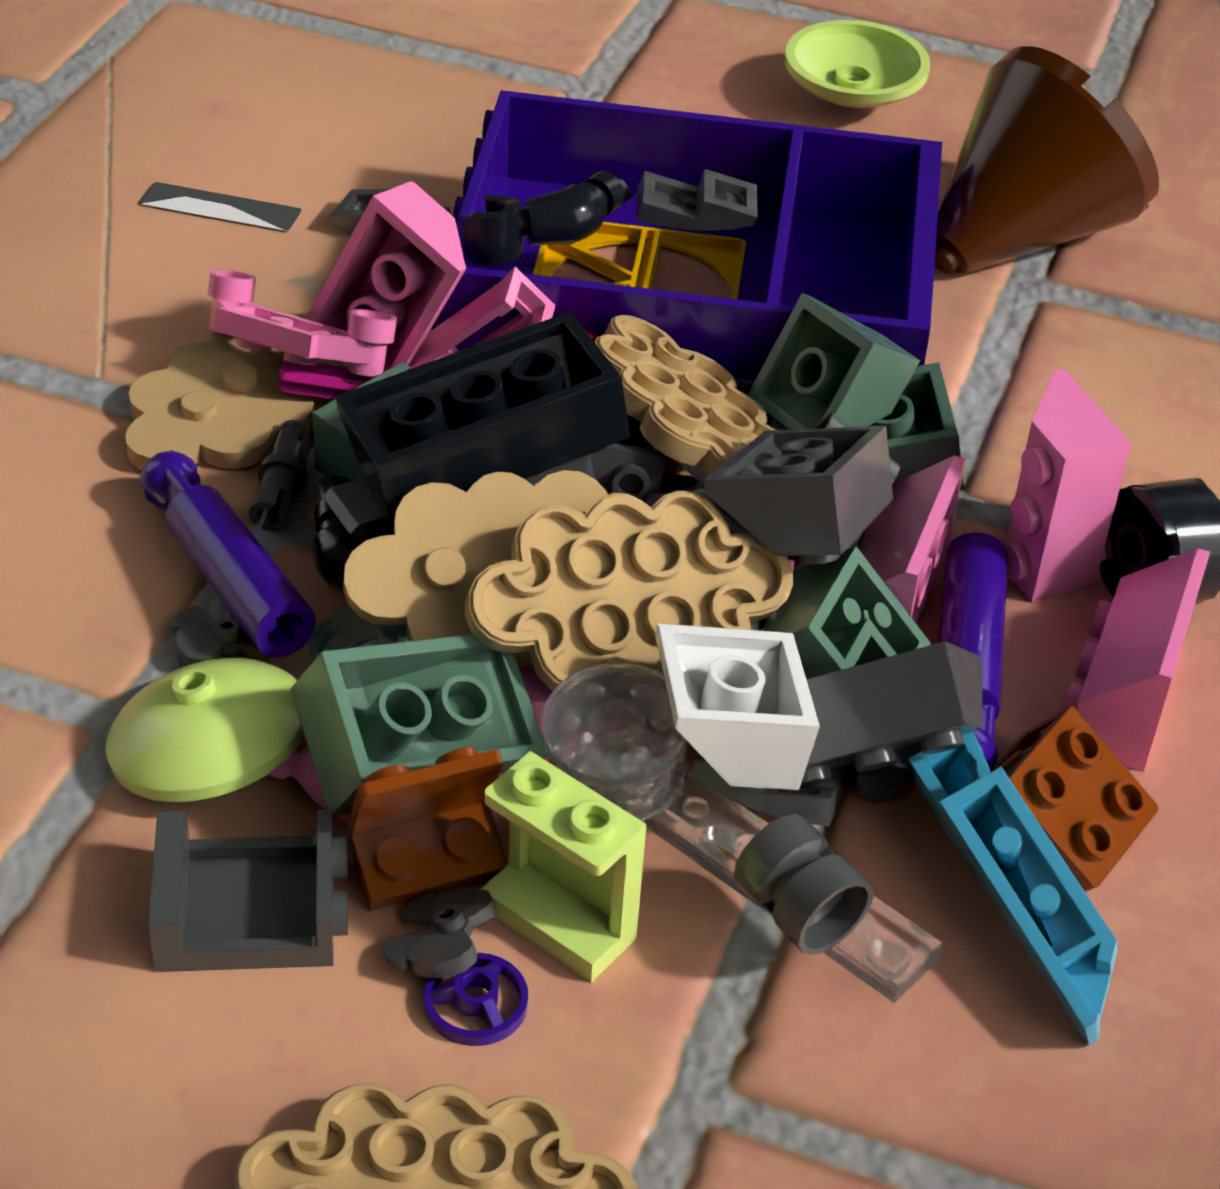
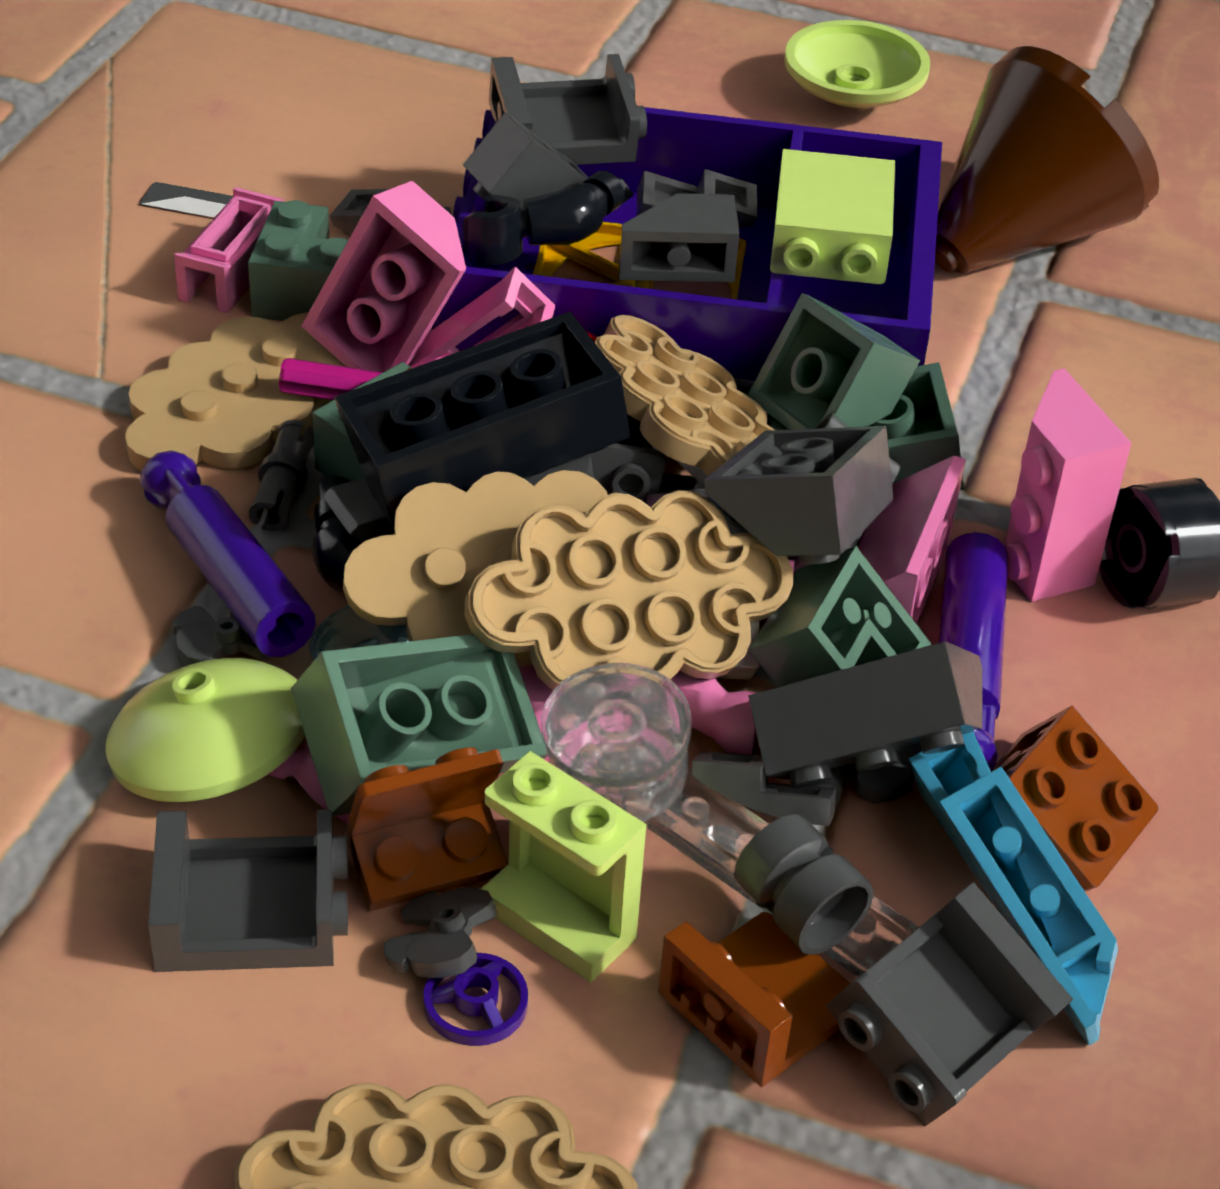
(224, 249): none -> bright pink window
(291, 260): none -> sand green brick
(299, 338): bright pink plate -> none
(519, 163): none -> dark grey slope
(579, 118): none -> dark grey panel
(682, 240): none -> dark grey slope
(741, 702): white slope -> none
(751, 994): none -> dark orange bracket
(833, 217): none -> yellowish green panel
(948, 1004): none -> dark grey panel
(1136, 654): bright pink slope -> none

